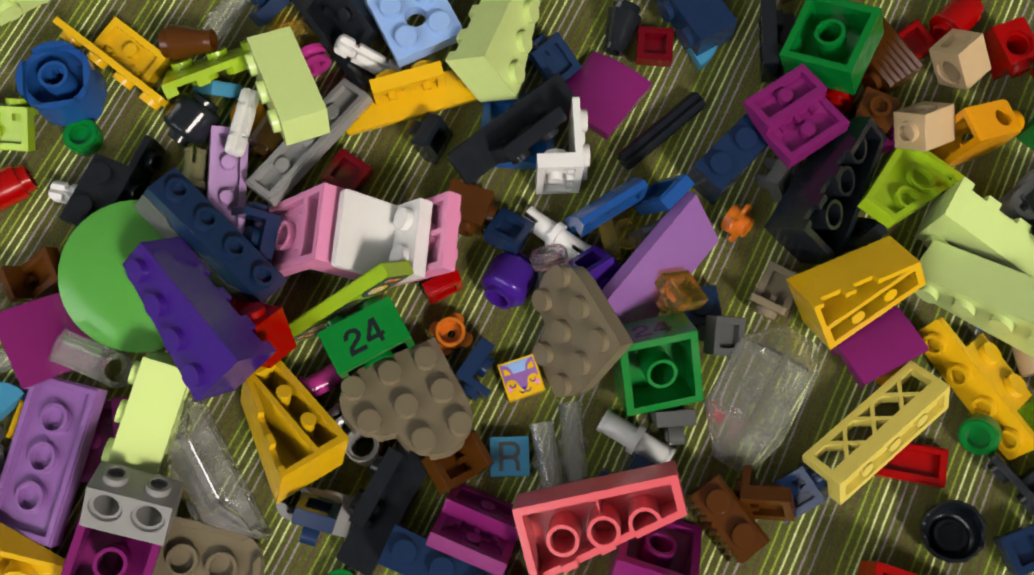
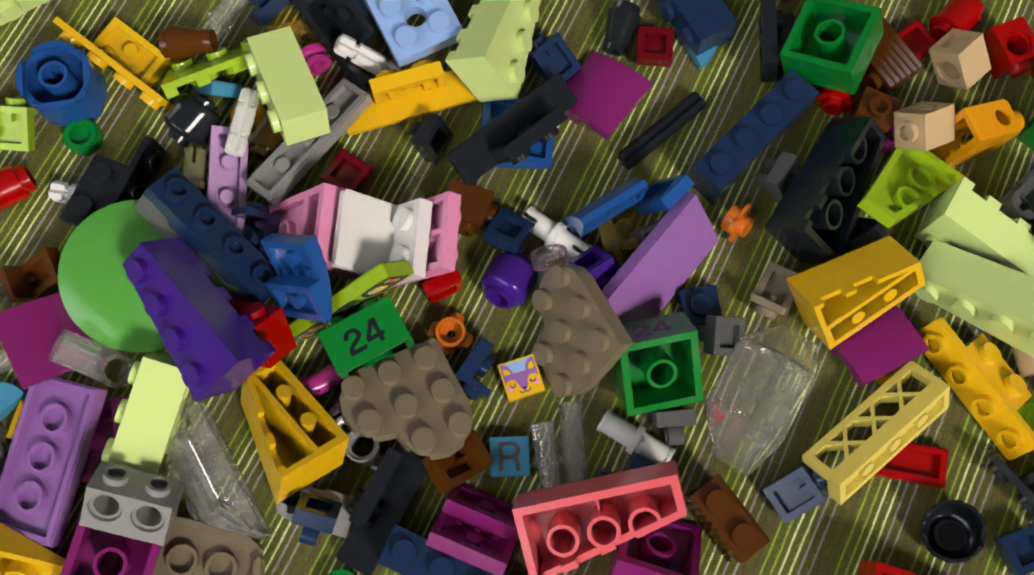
(301, 276): none -> blue slope
(561, 170): white bracket -> none
(679, 292): clear yellow tile -> none
(765, 501): reddish brown bracket -> none
(795, 115): magenta slope -> none
(980, 434): green tile -> none

